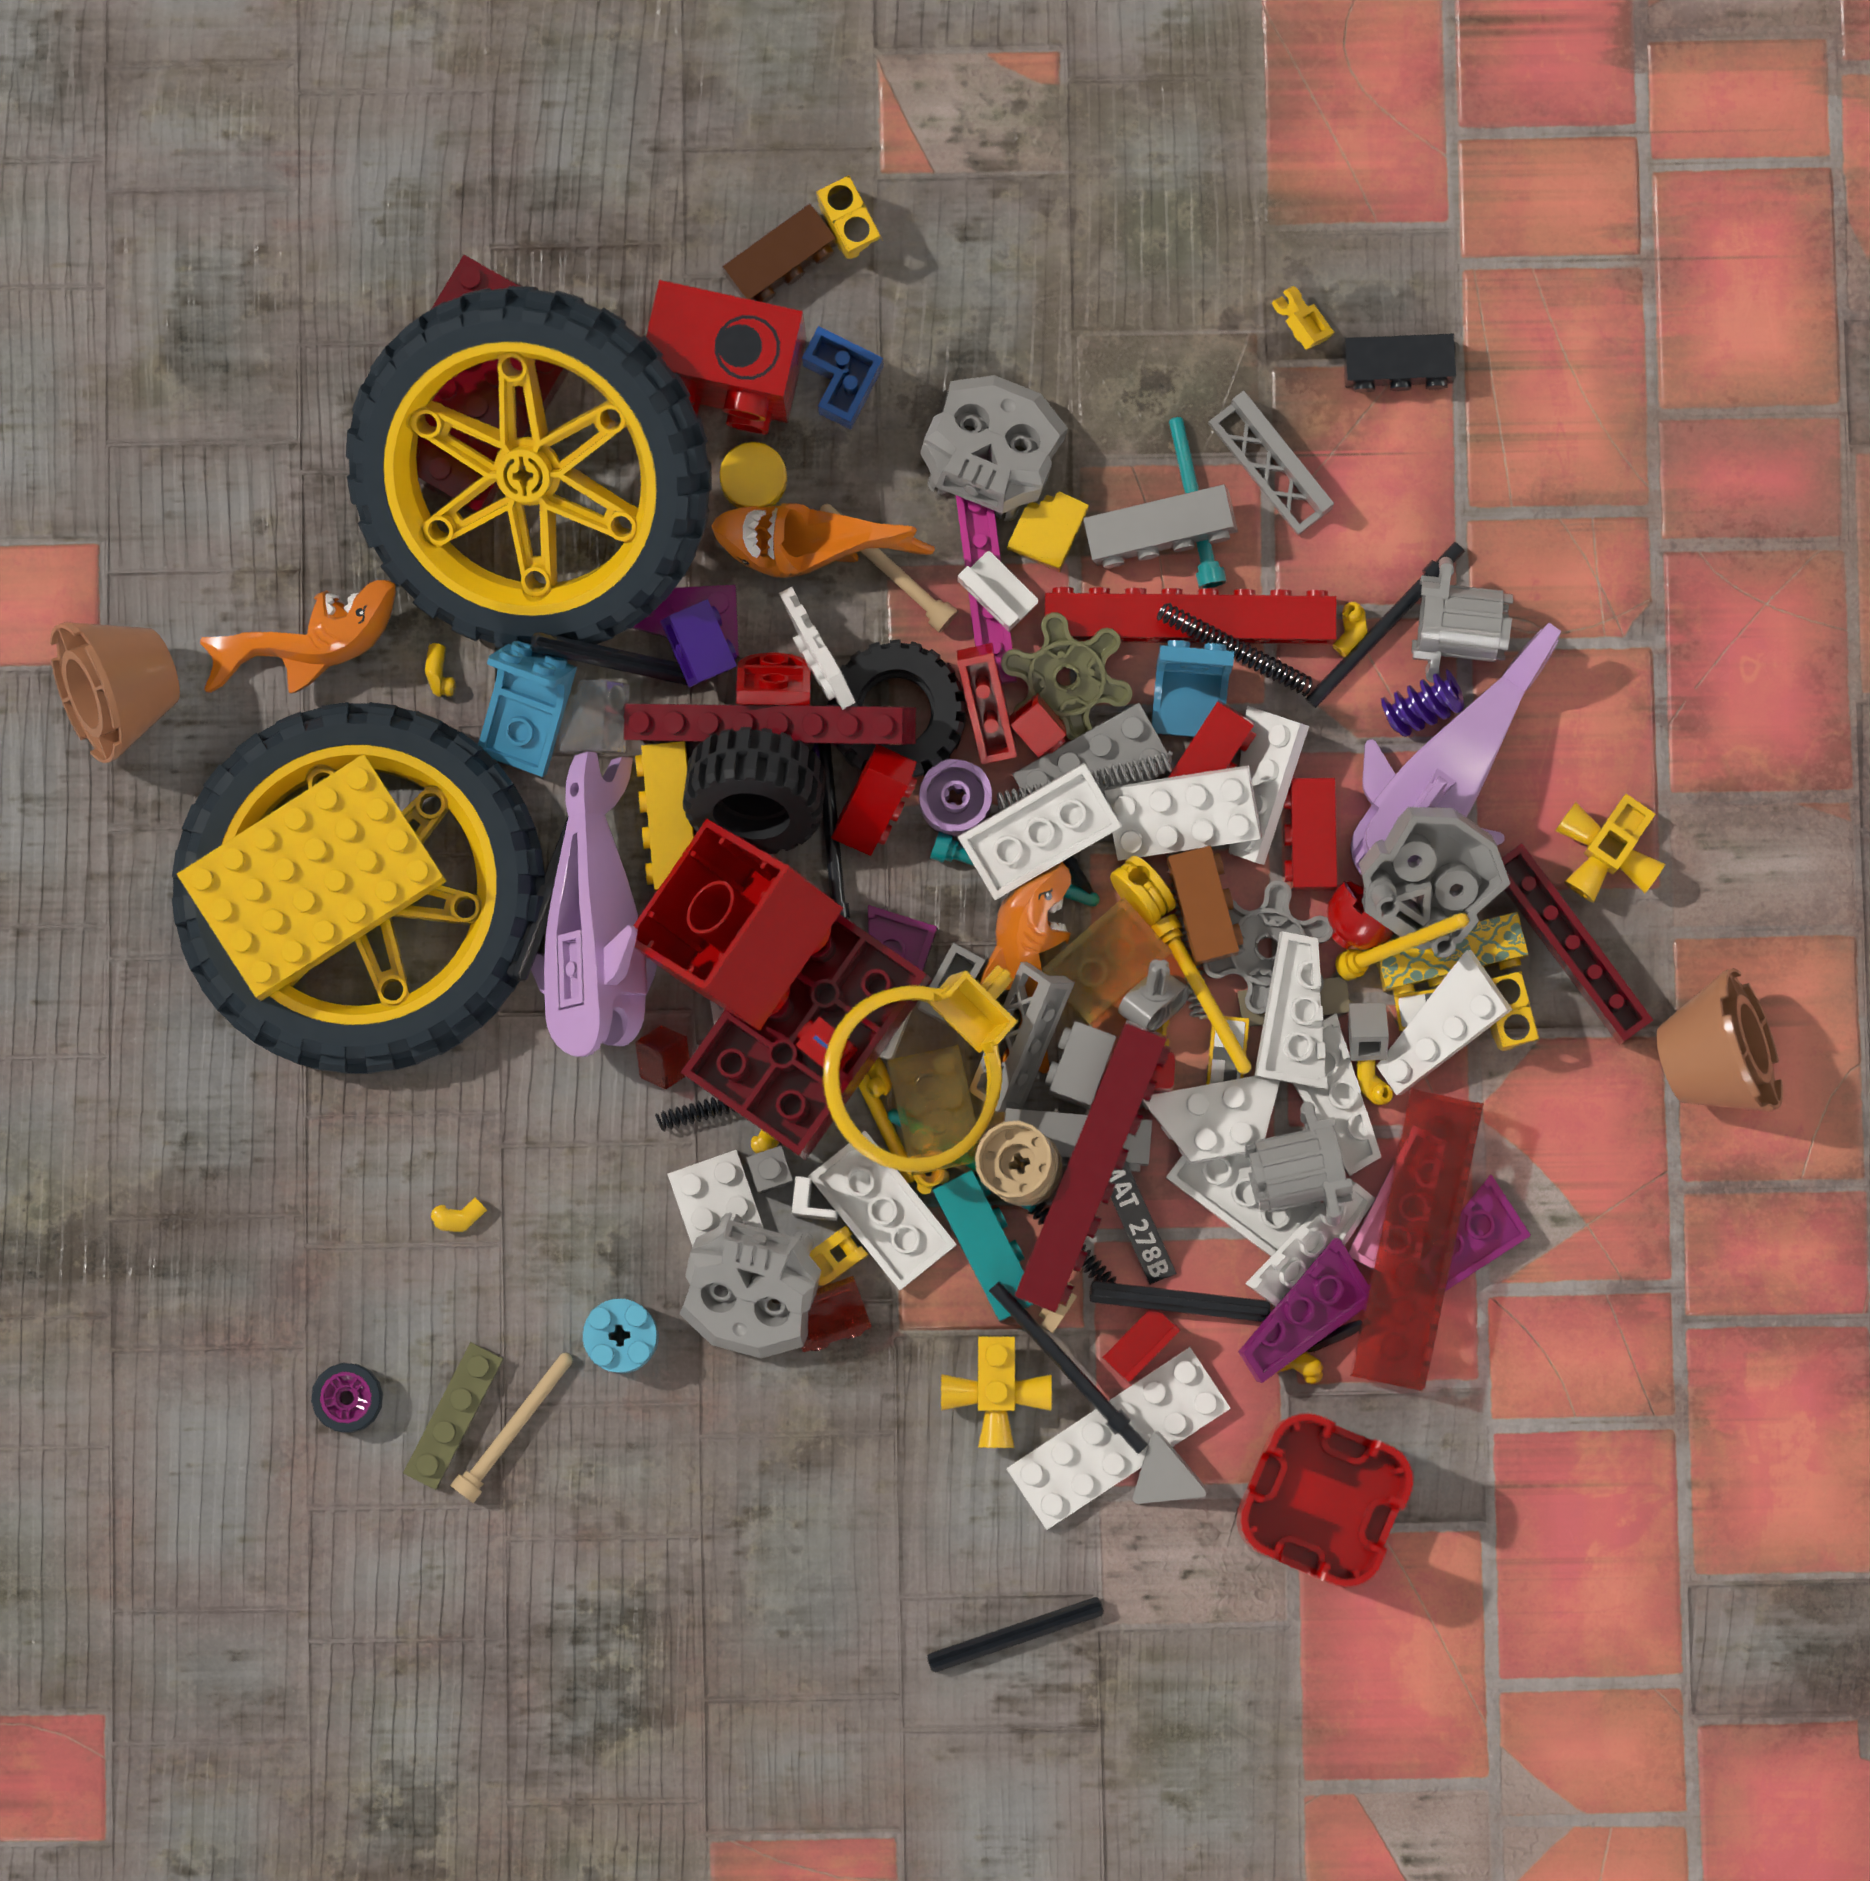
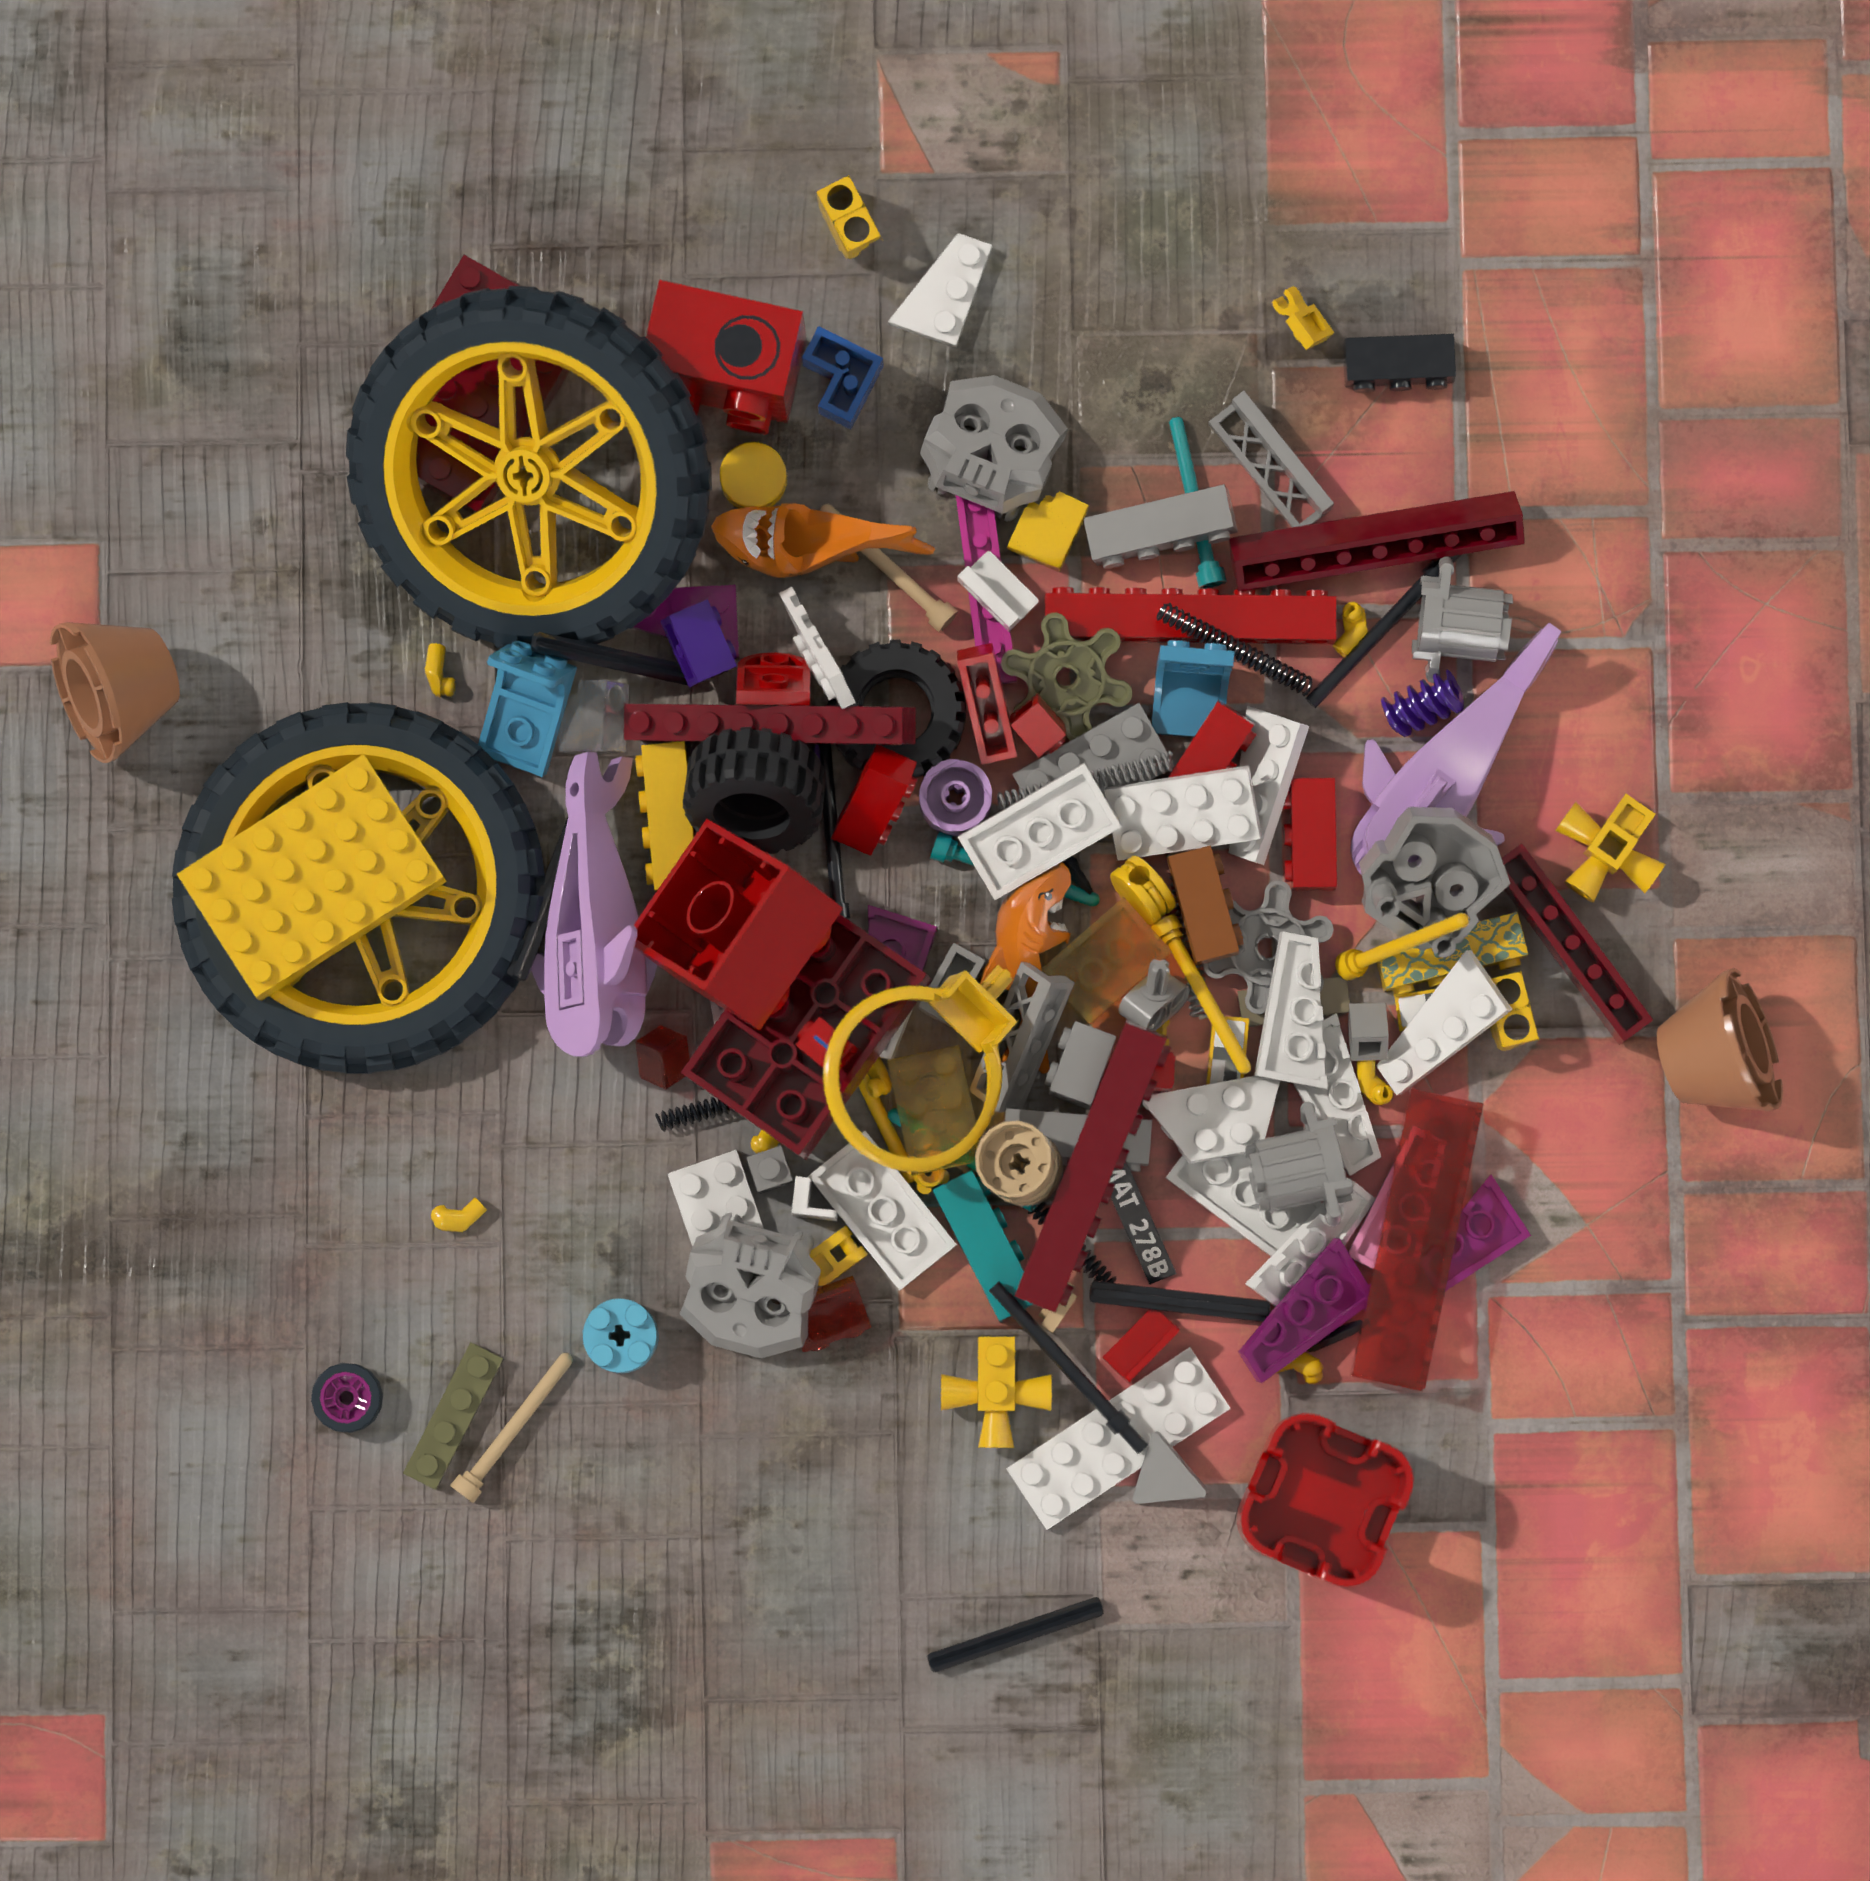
(333, 637): orange piece -> none
(781, 256): reddish brown brick -> none
(945, 293): none -> white wing
(1351, 922): red cylinder -> none
(1376, 540): none -> dark red brick

